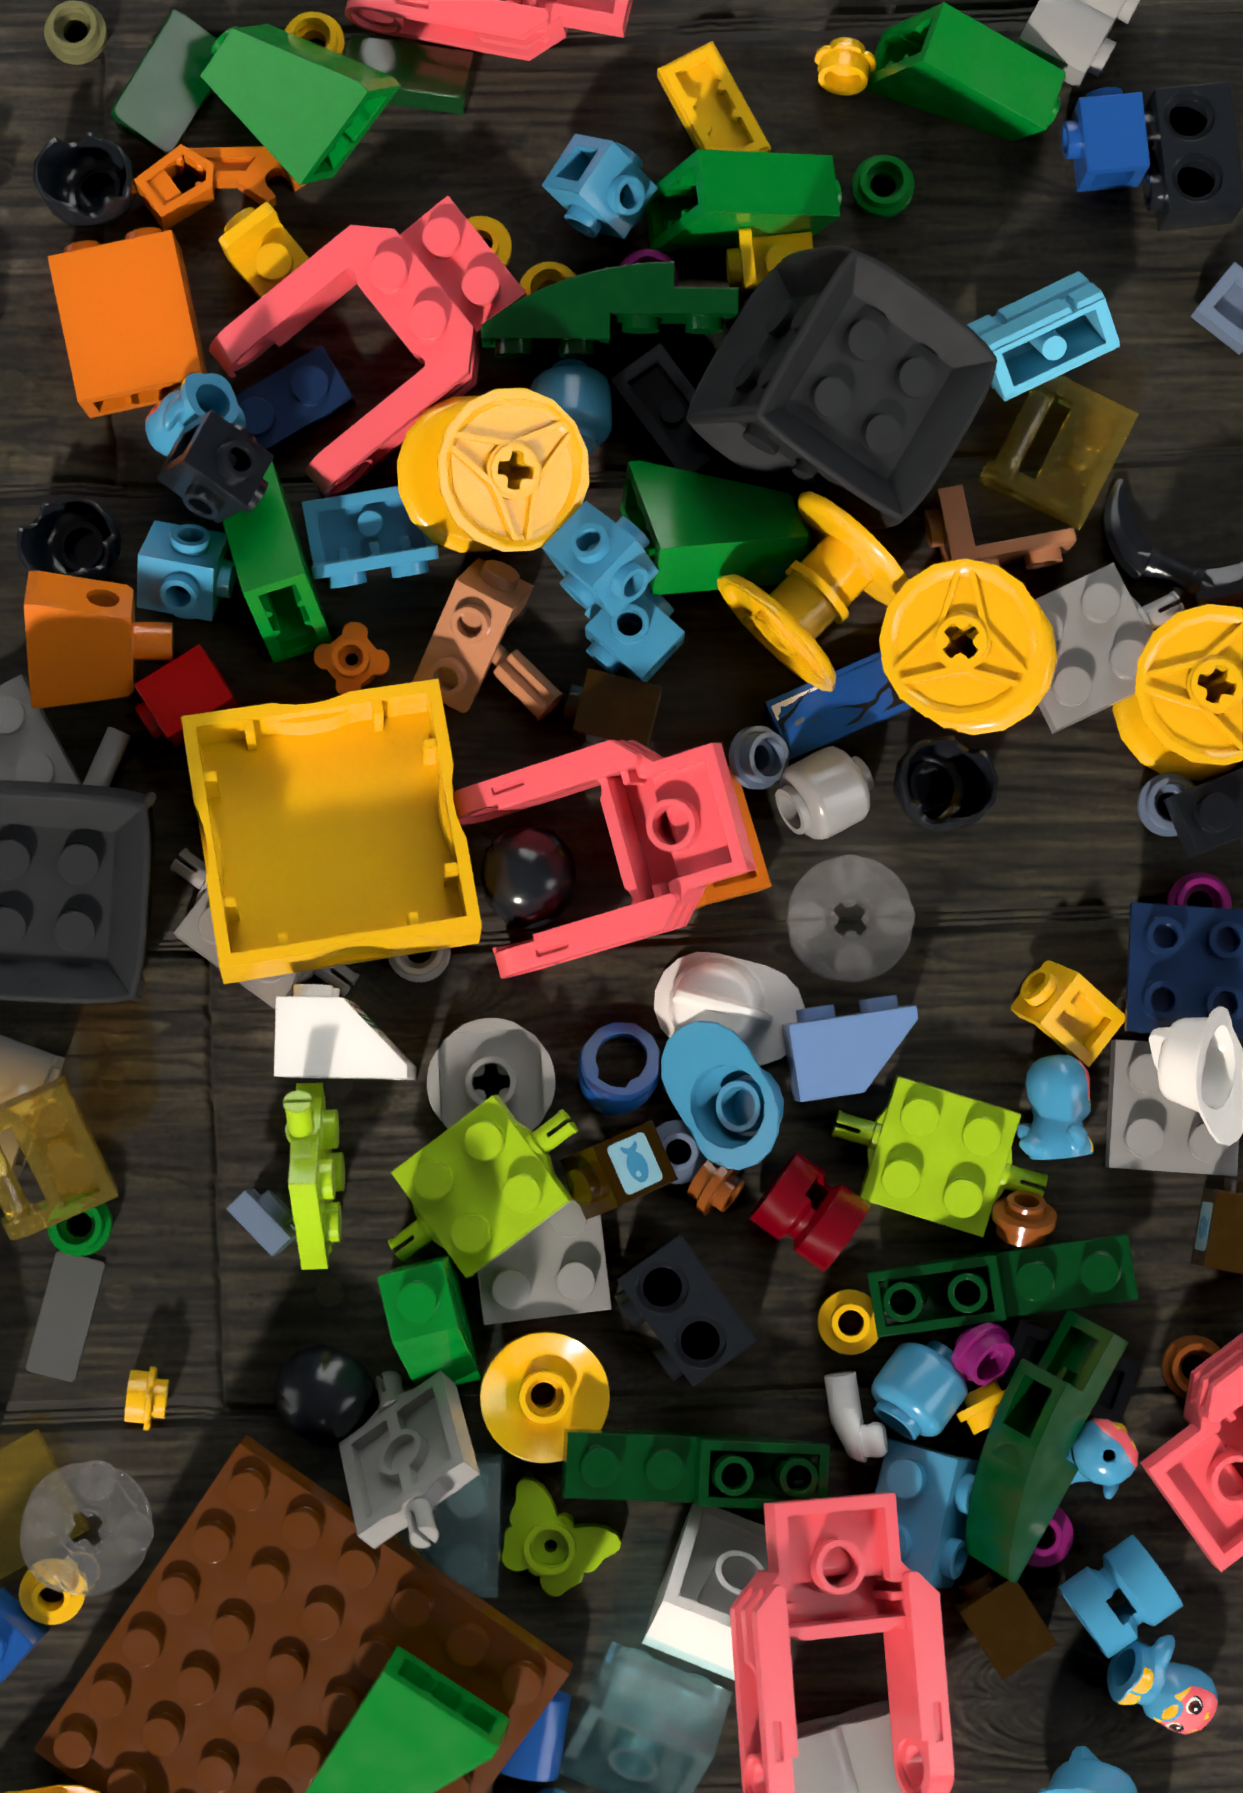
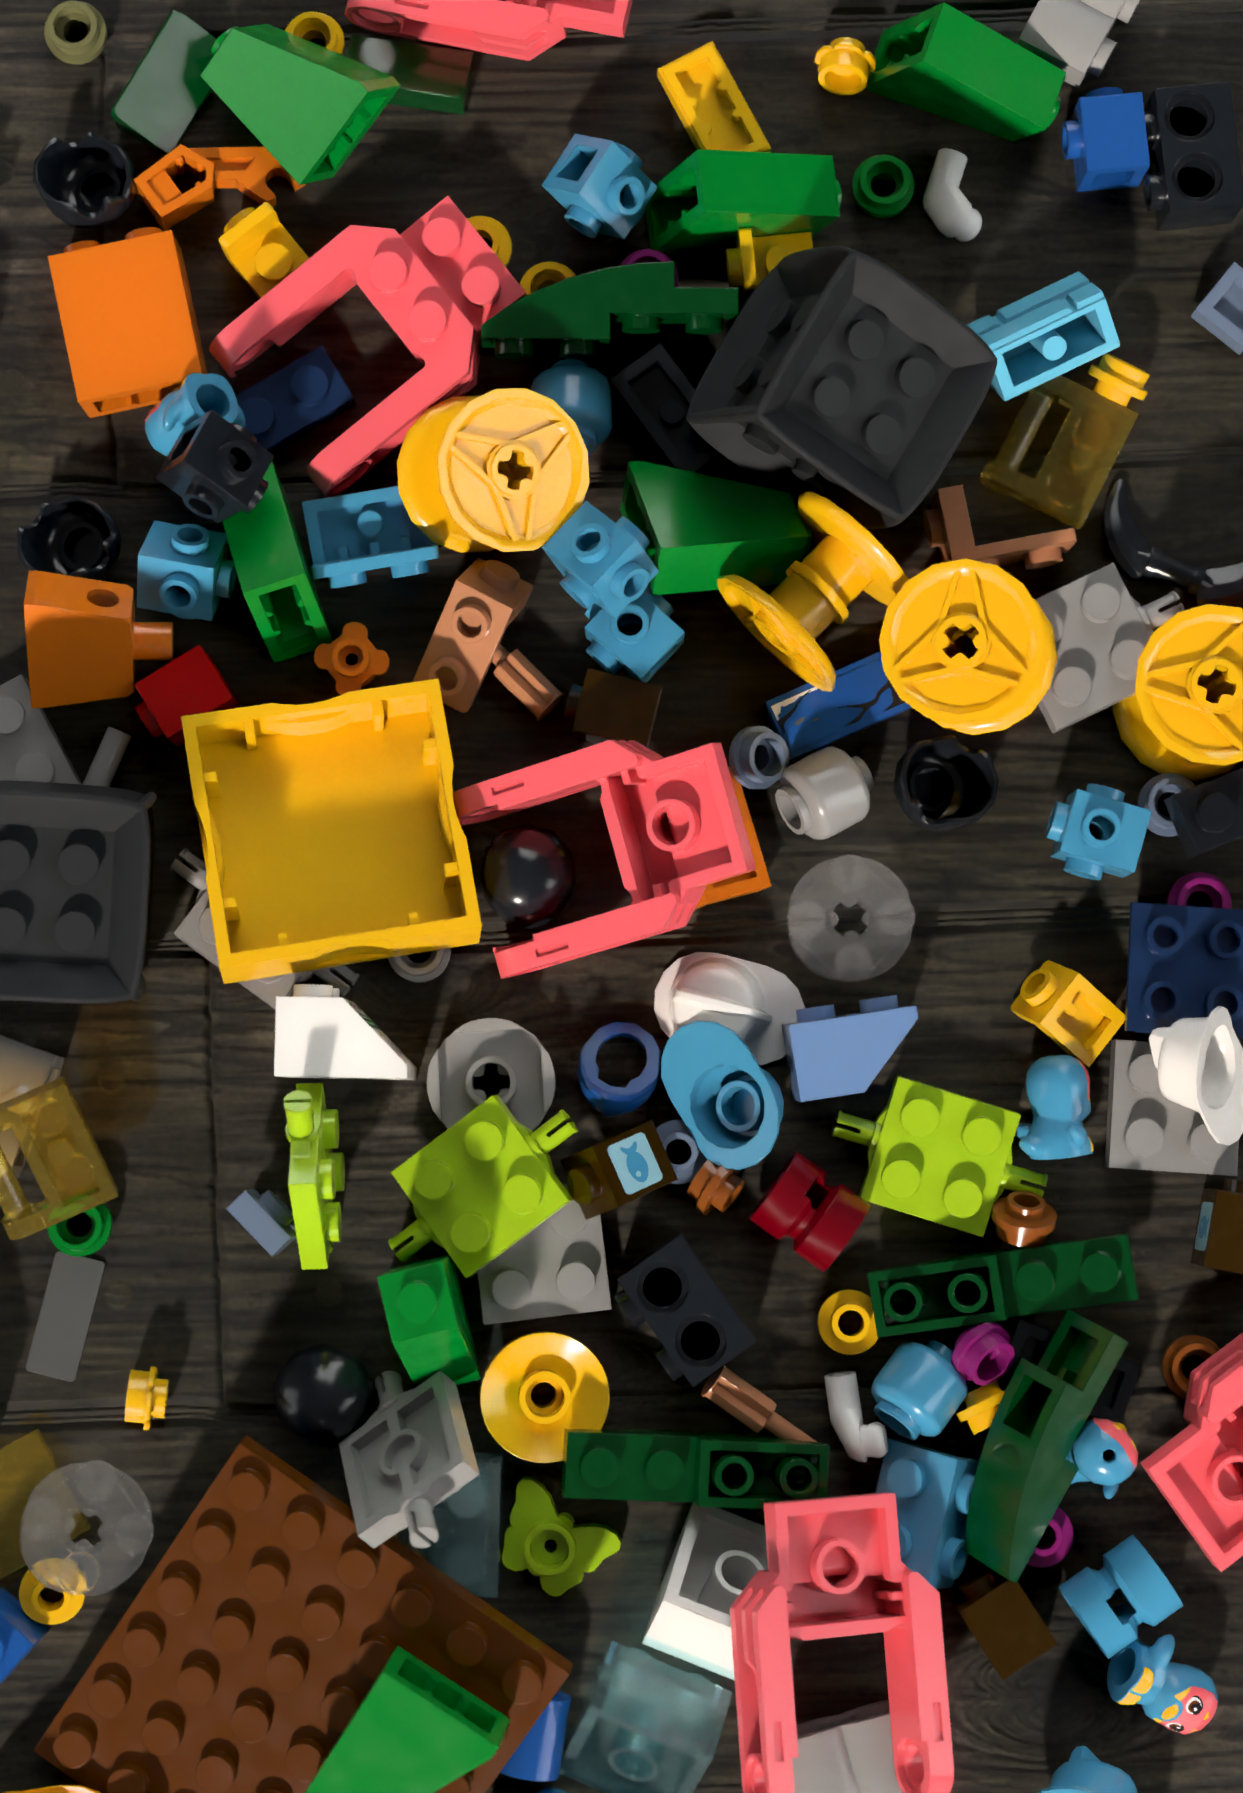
(749, 1405): none -> nougat axle
(946, 202): none -> white arm
(1118, 380): none -> yellow plate
(1119, 829): none -> dark azure brick

